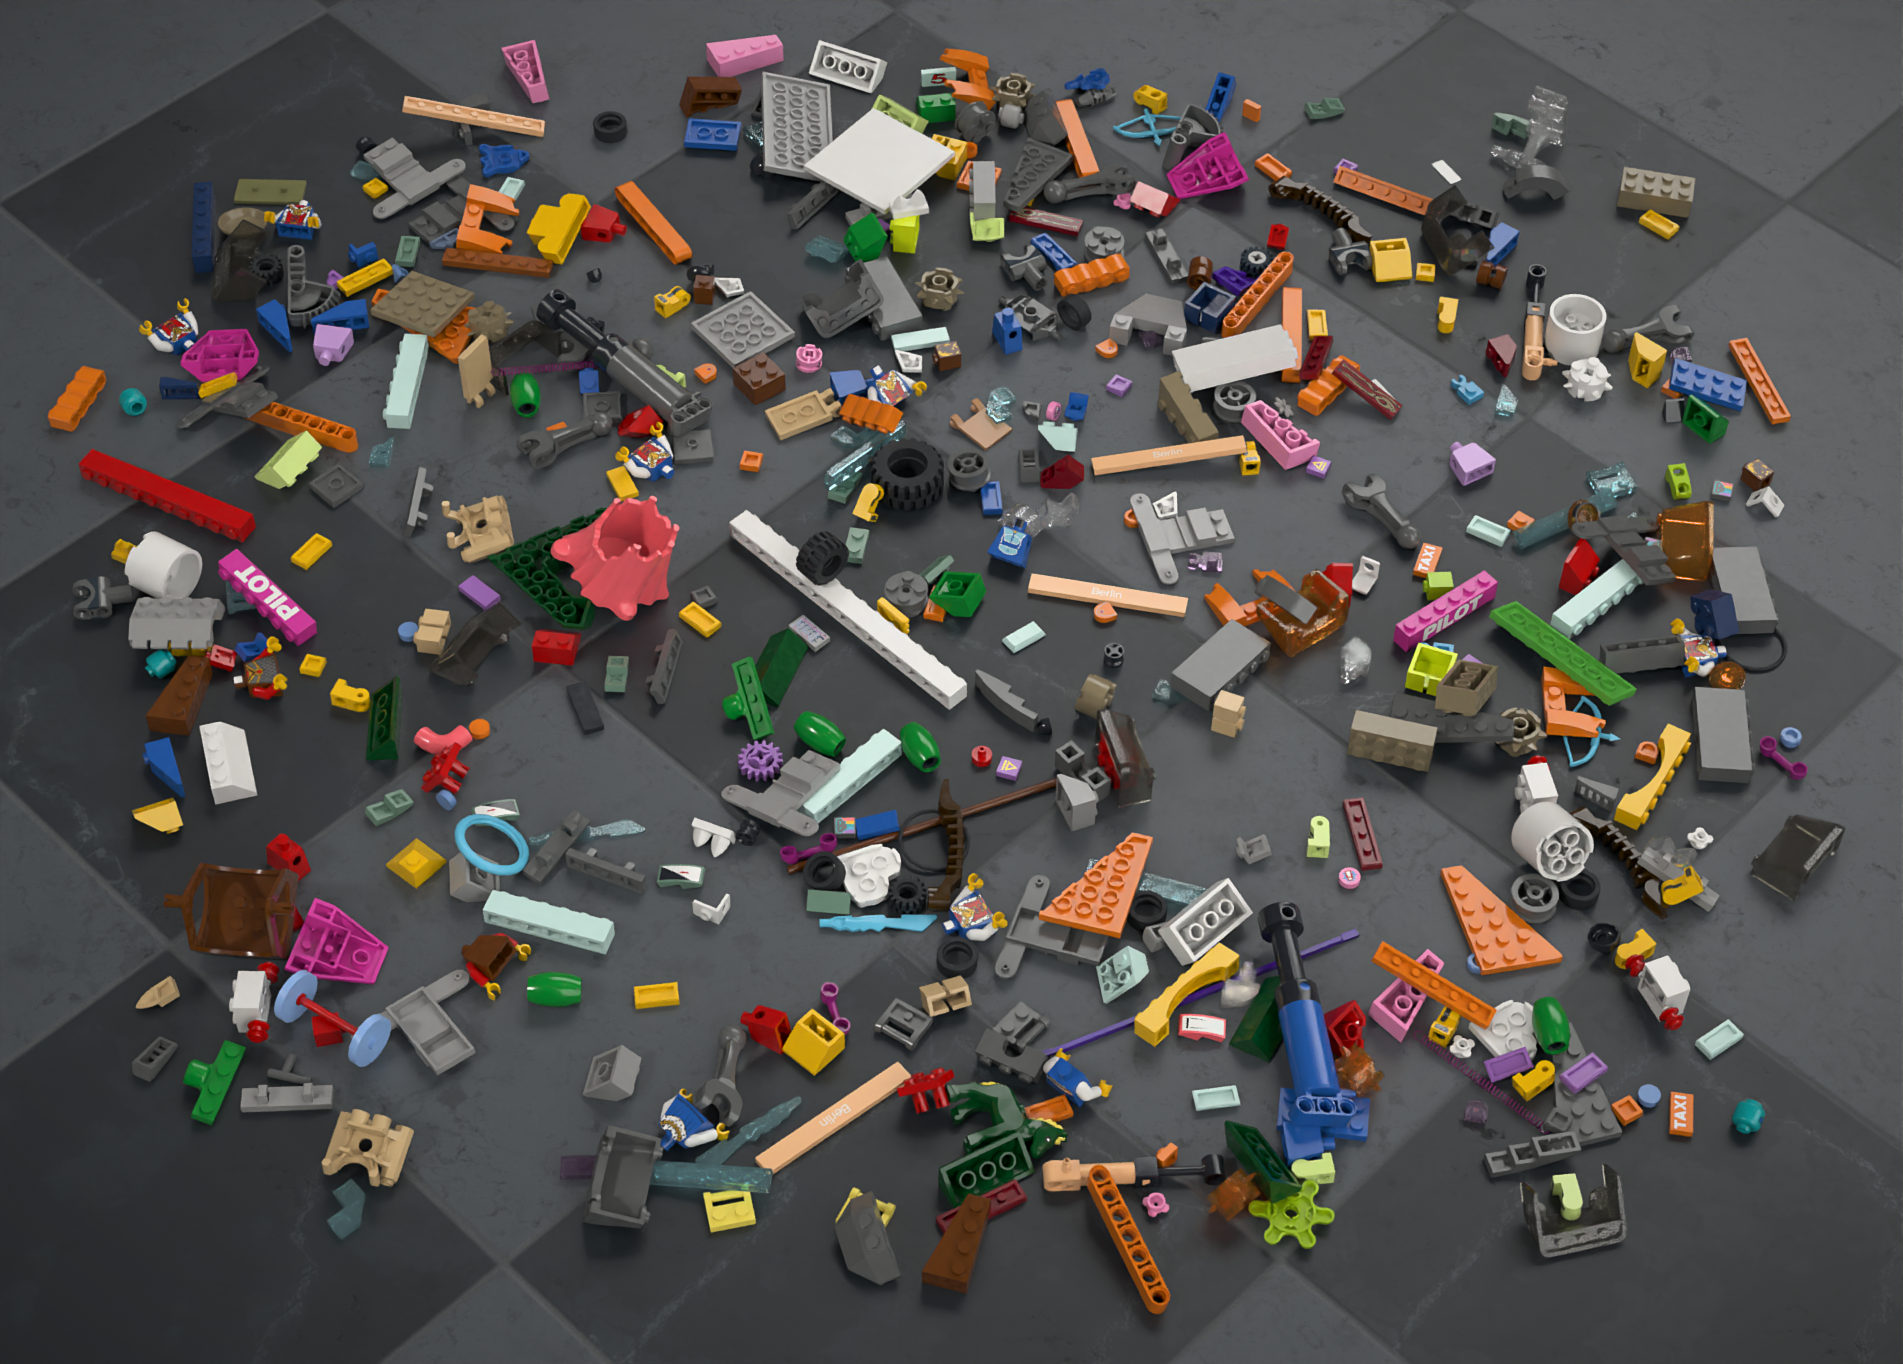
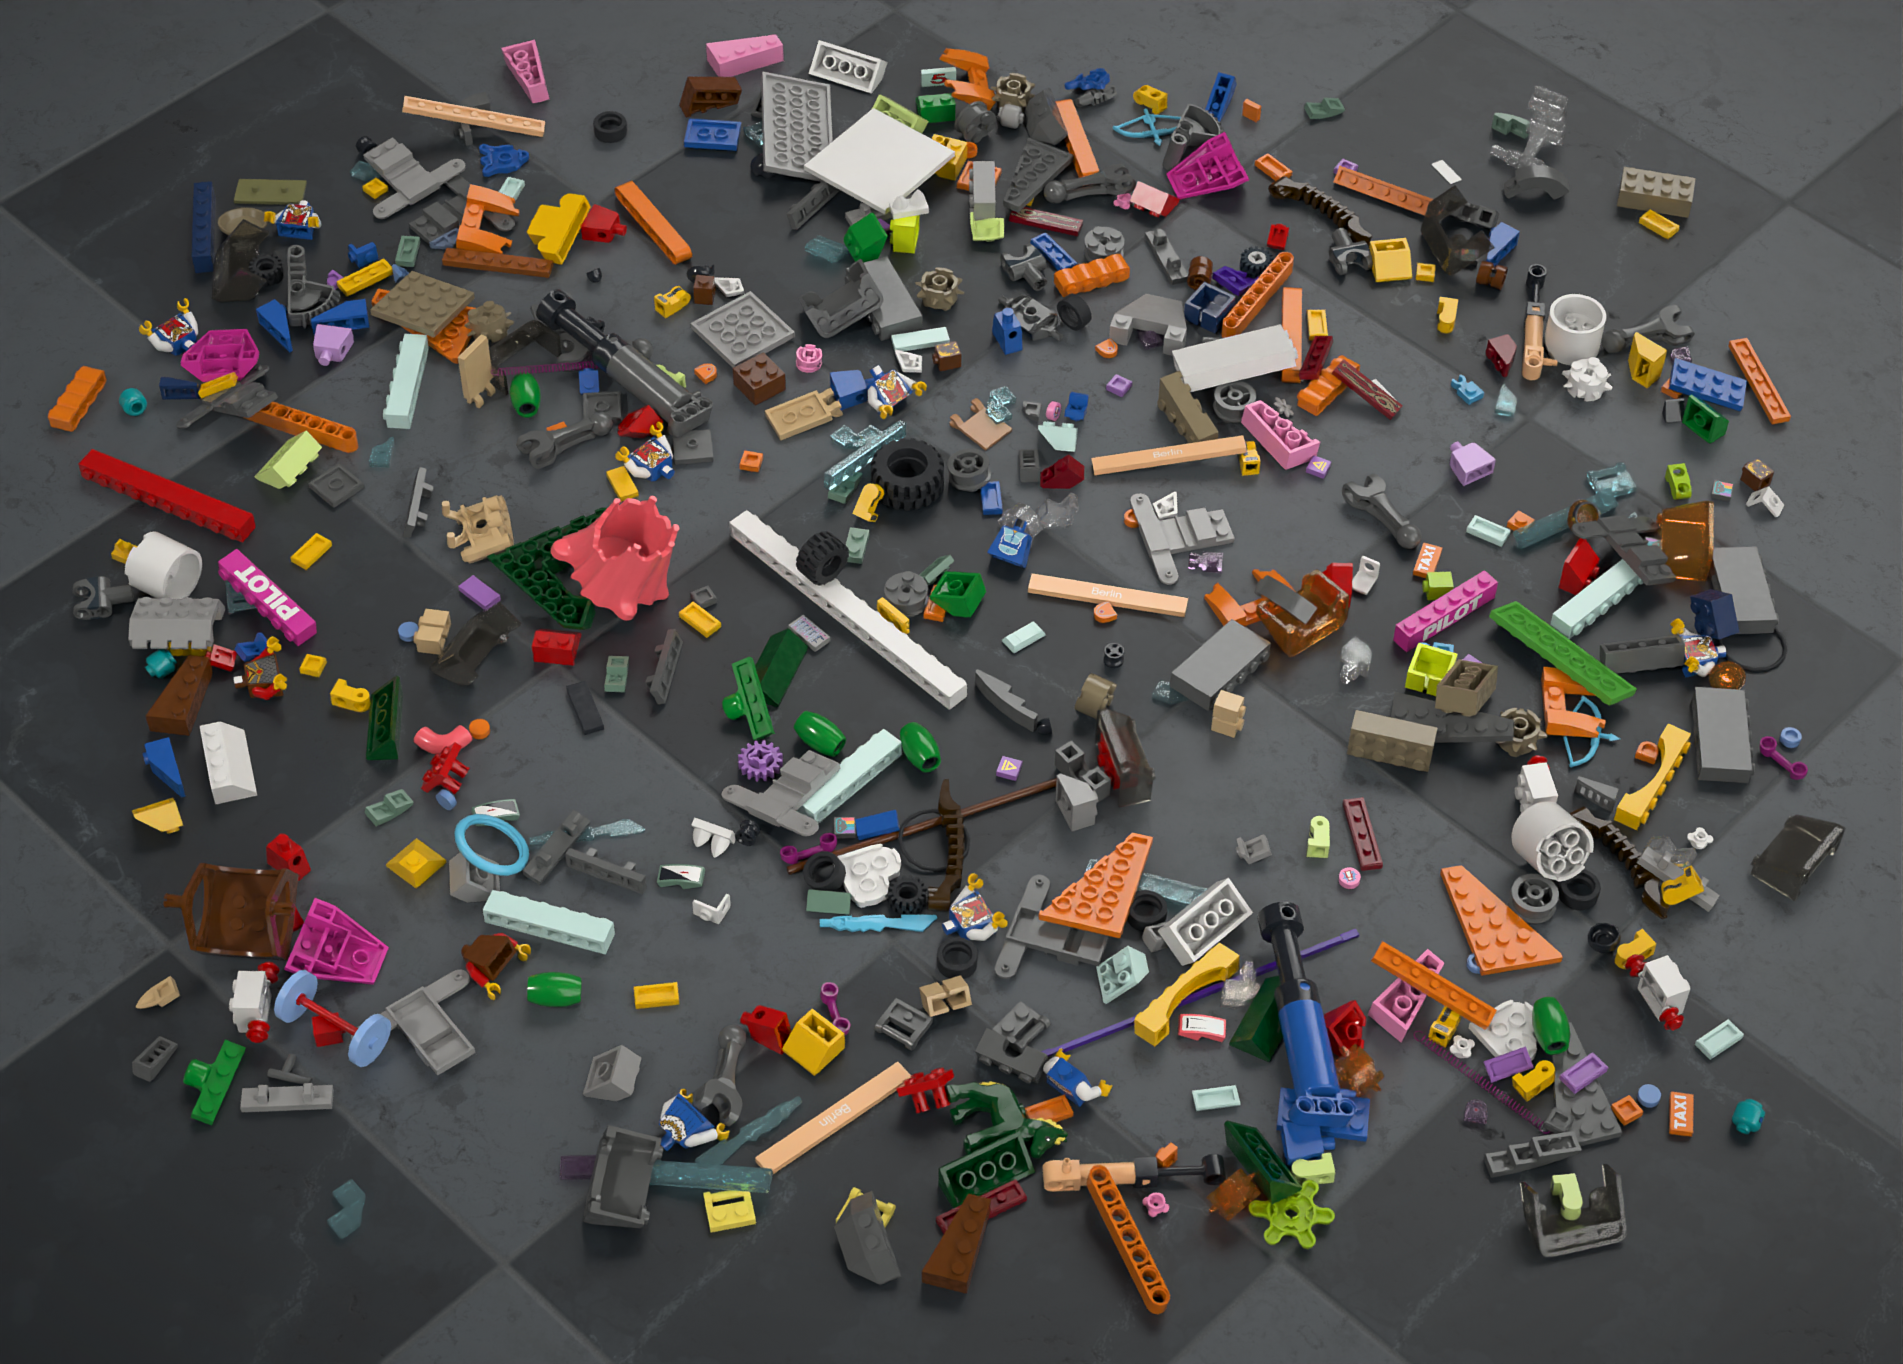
(387, 1149): tan piece -> none
(870, 414): orange brick -> none
(981, 756): red tile -> none

